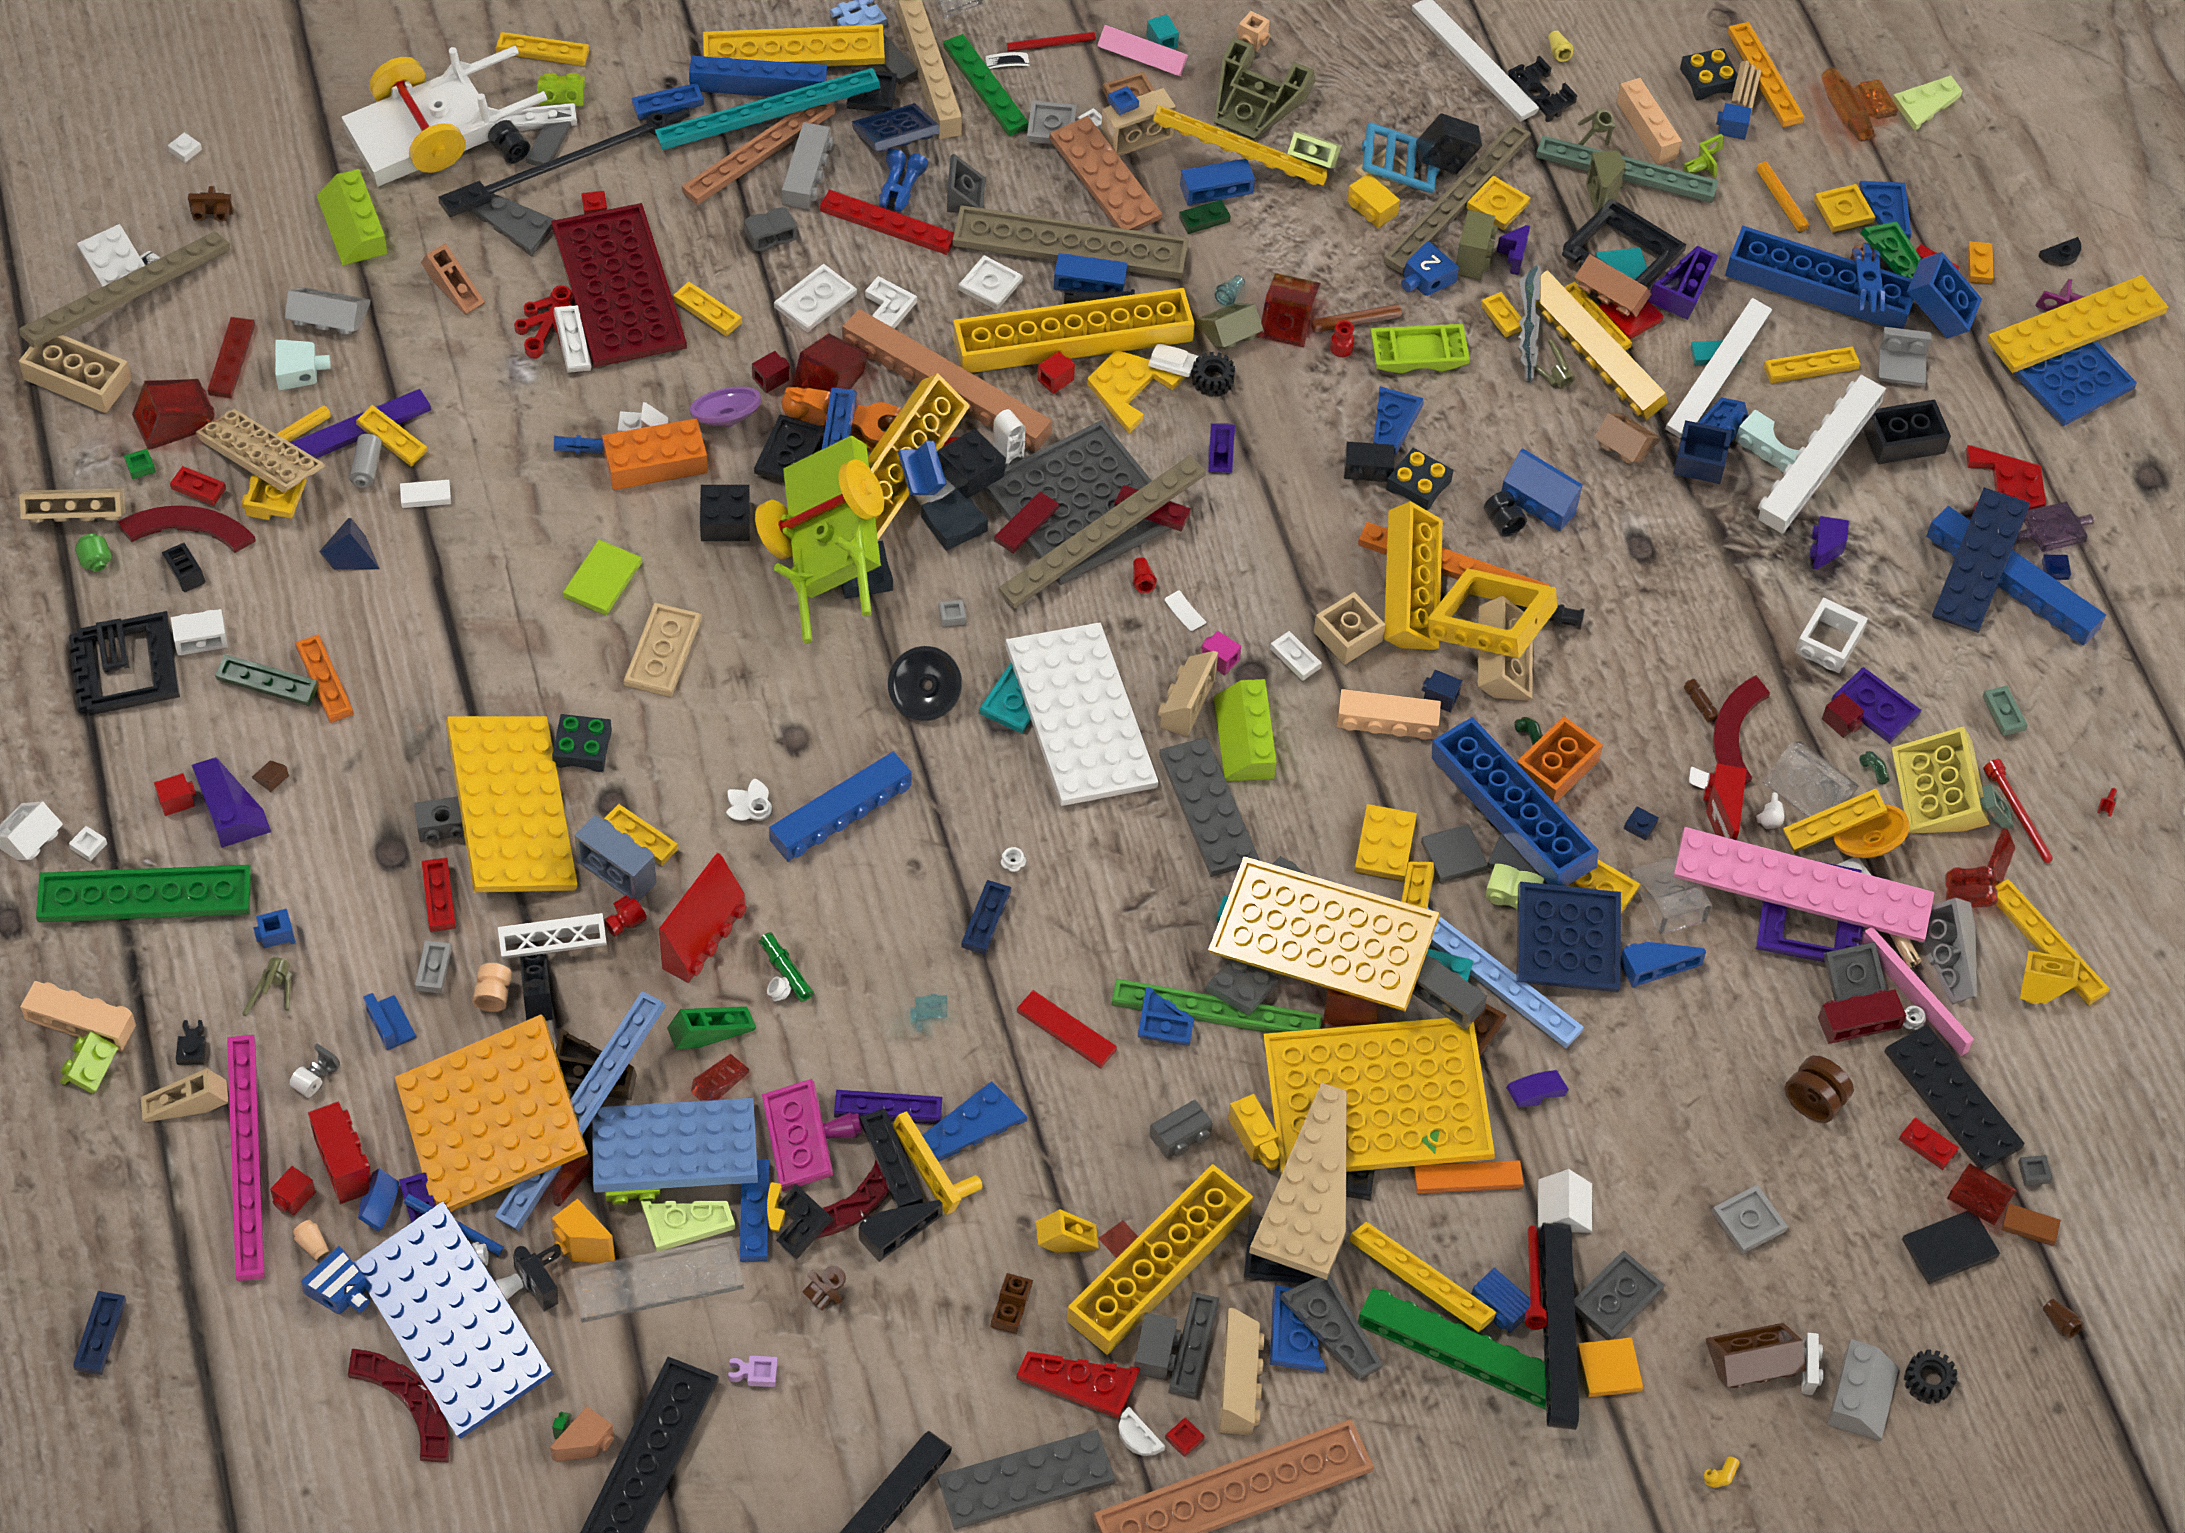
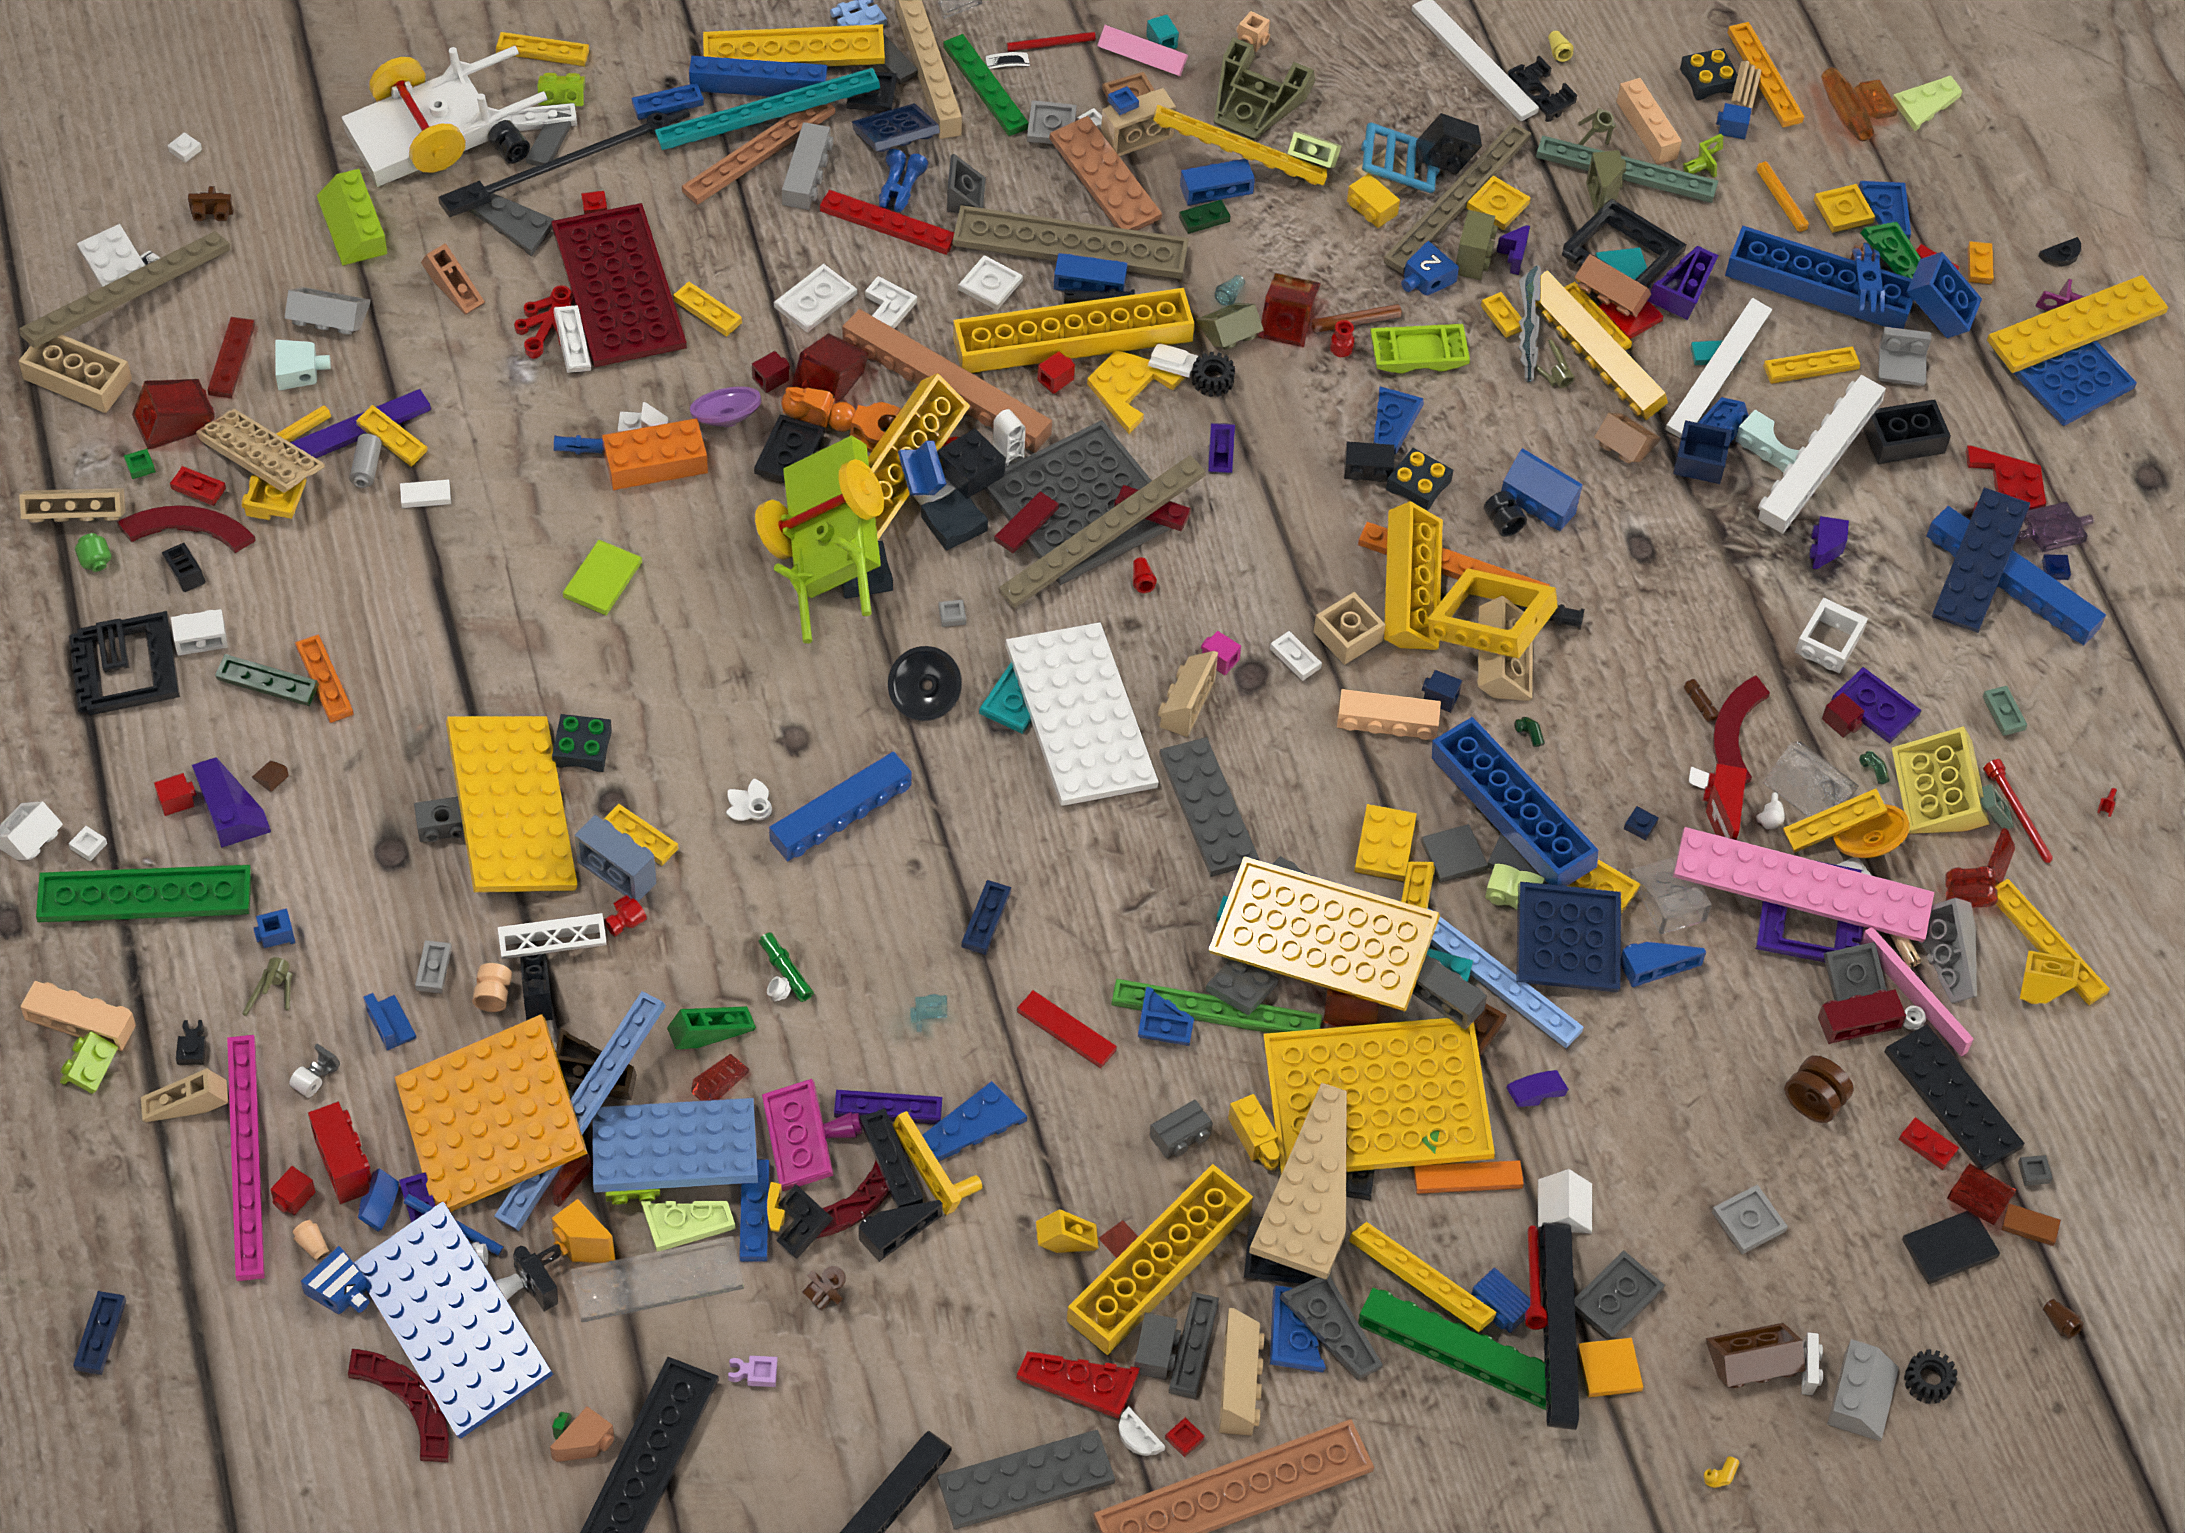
(349, 549): dark blue slope -> none
(438, 894): red plate -> none
(662, 649): tan tile -> none
(701, 920): red slope -> none
(725, 512): black brick -> none
(770, 229): dark grey brick -> none
(839, 416): blue plate -> none
(1011, 1303): reddish brown slope -> none
(1013, 854): white plate -> none
(1184, 611): white sticker -> none
(1245, 731): lime slope -> none
(1561, 758): orange brick -> none

